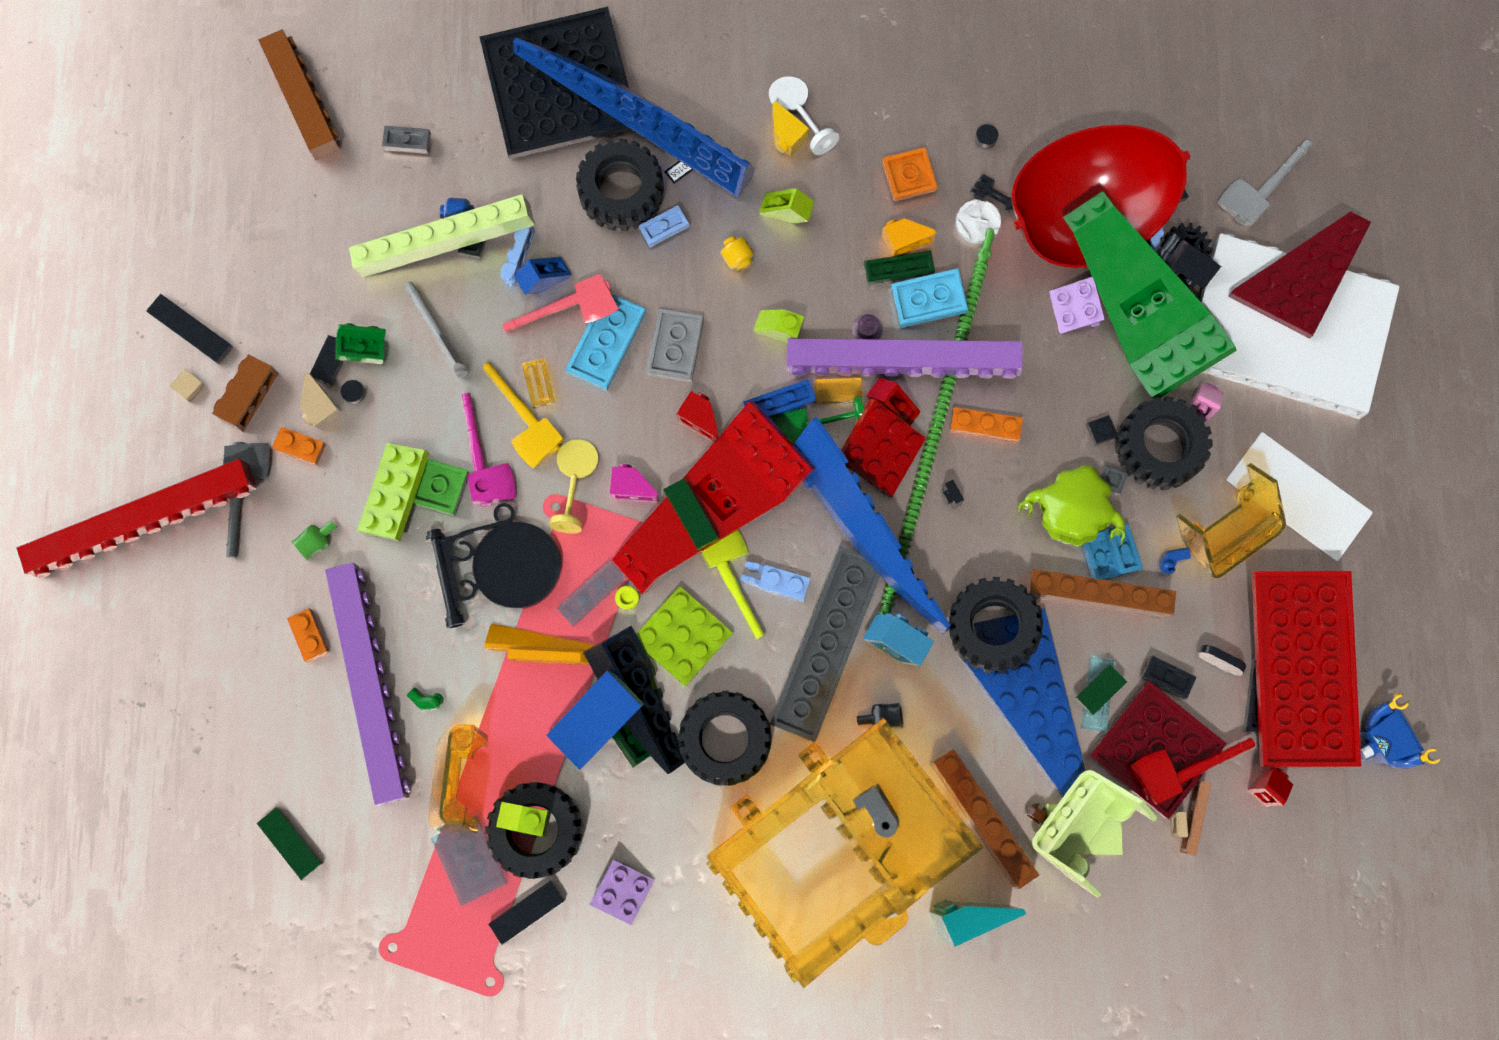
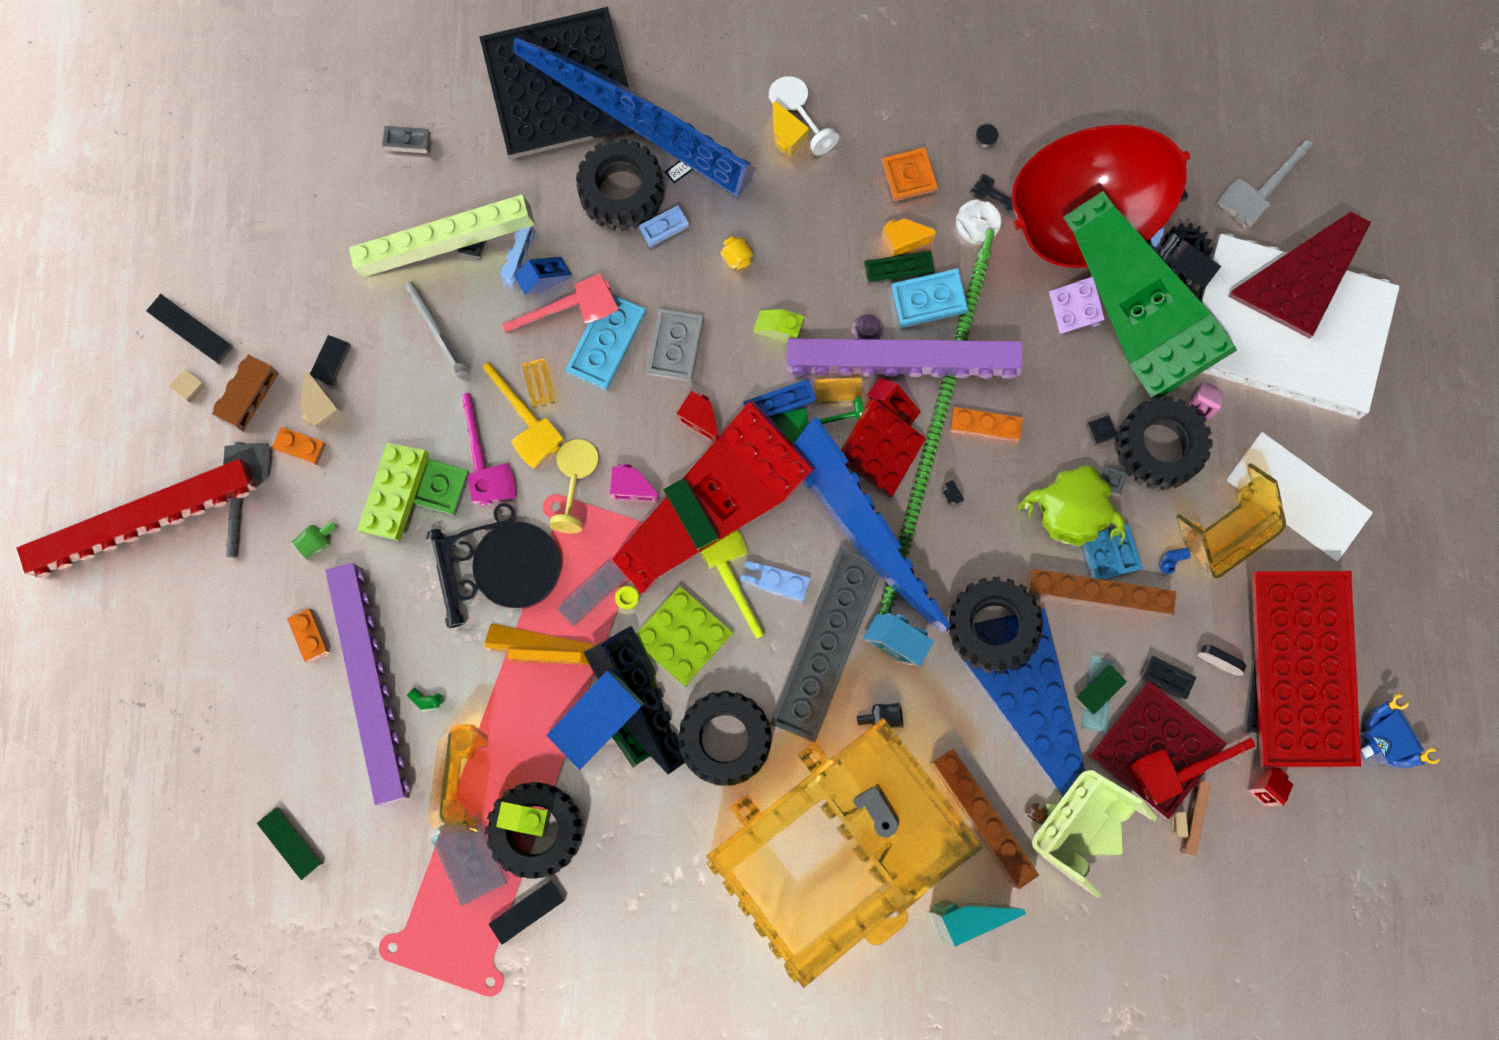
(299, 94): dark orange brick -> none
(353, 392): black tile -> none
(360, 343): green bracket -> none
(455, 206): blue head -> none
(621, 892): lavender hinge -> none
(787, 206): lime slope -> none

